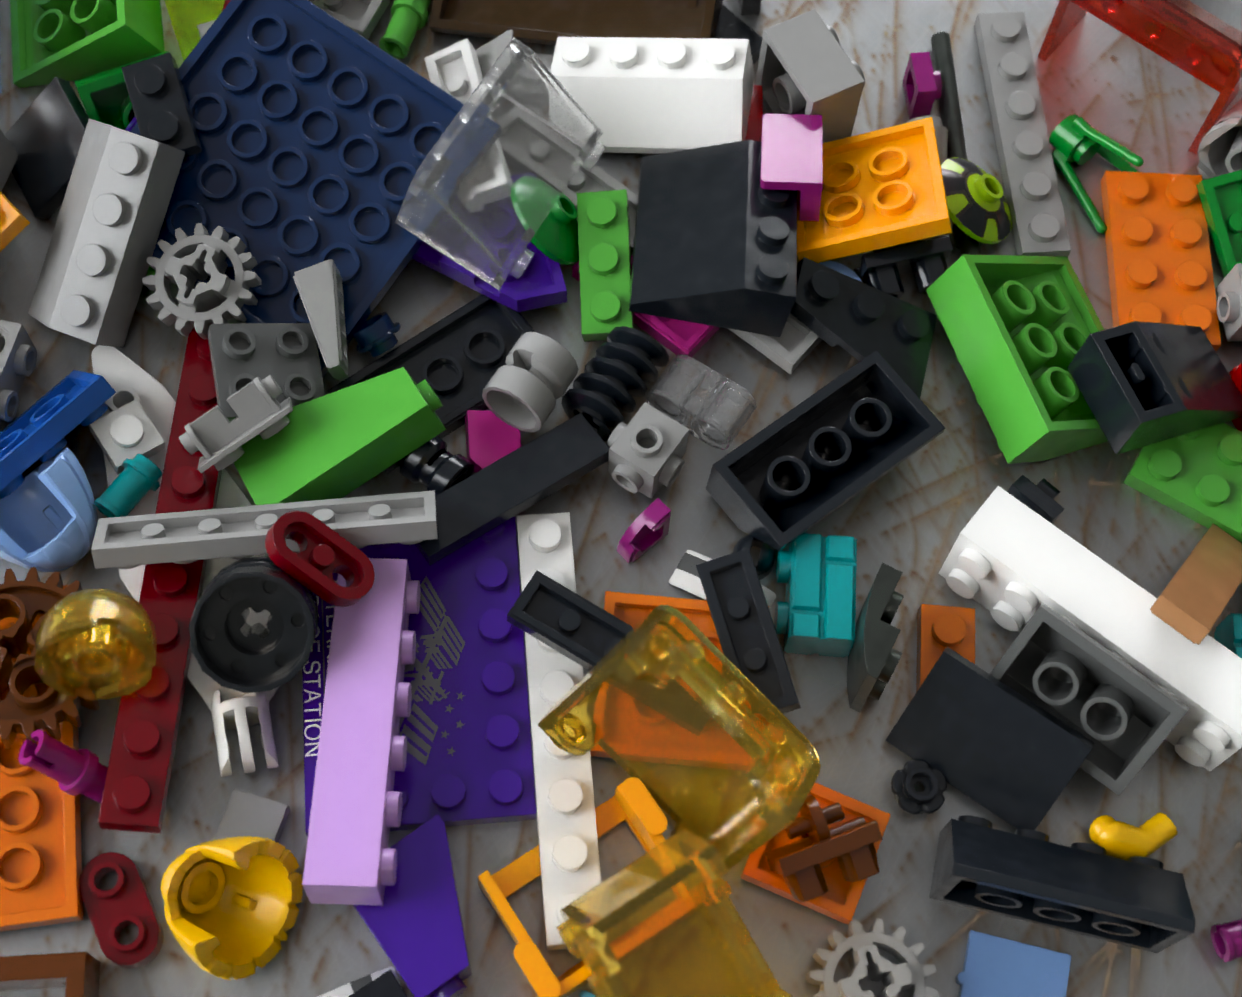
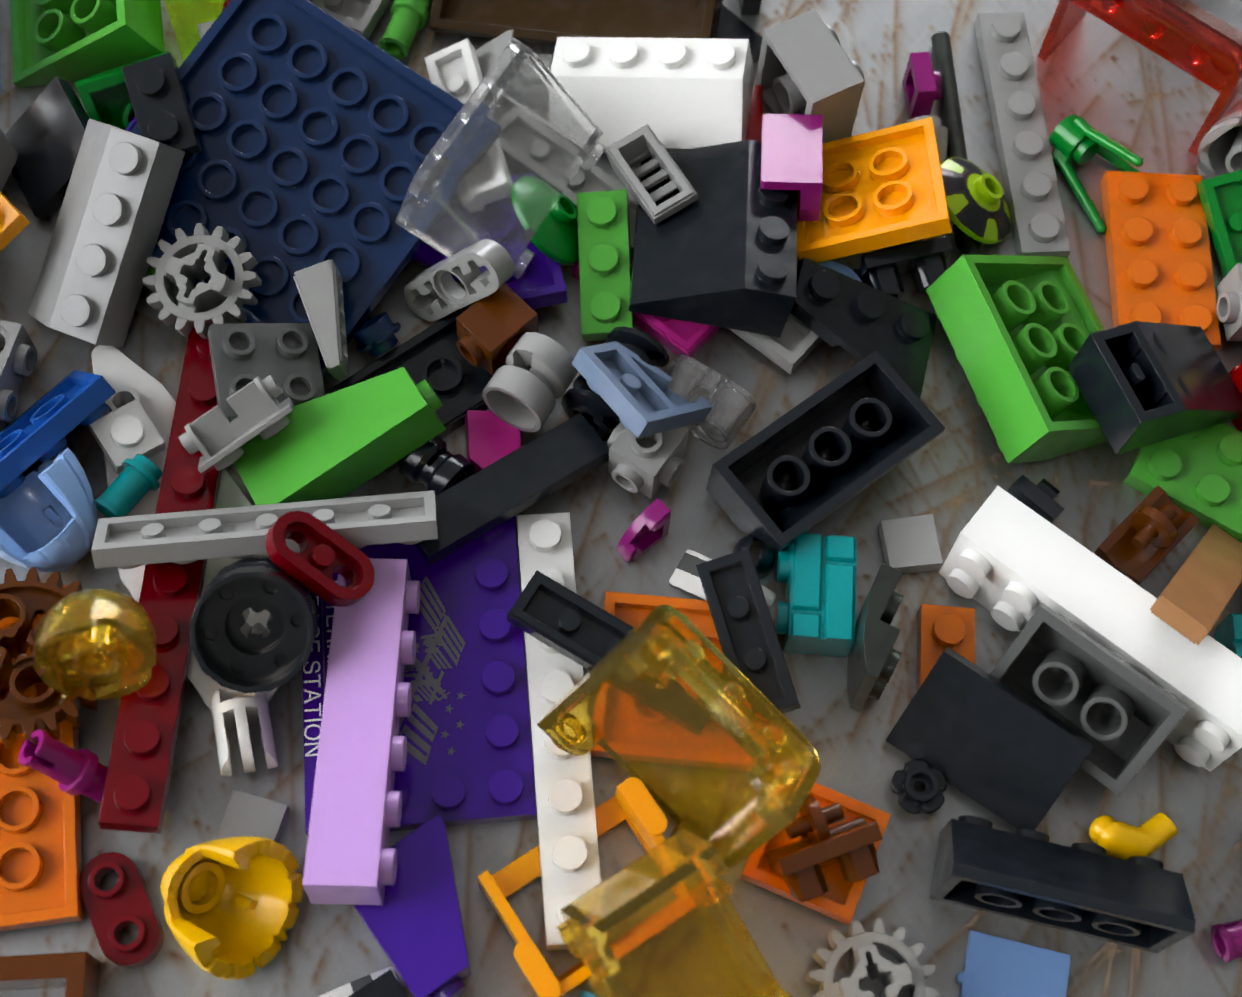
(463, 265): none -> light grey beam
(493, 327): none -> reddish brown brick
(635, 149): none -> light grey slope
(637, 390): none -> sand blue wing
(910, 543): none -> light grey tile
(1146, 536): none -> reddish brown hips

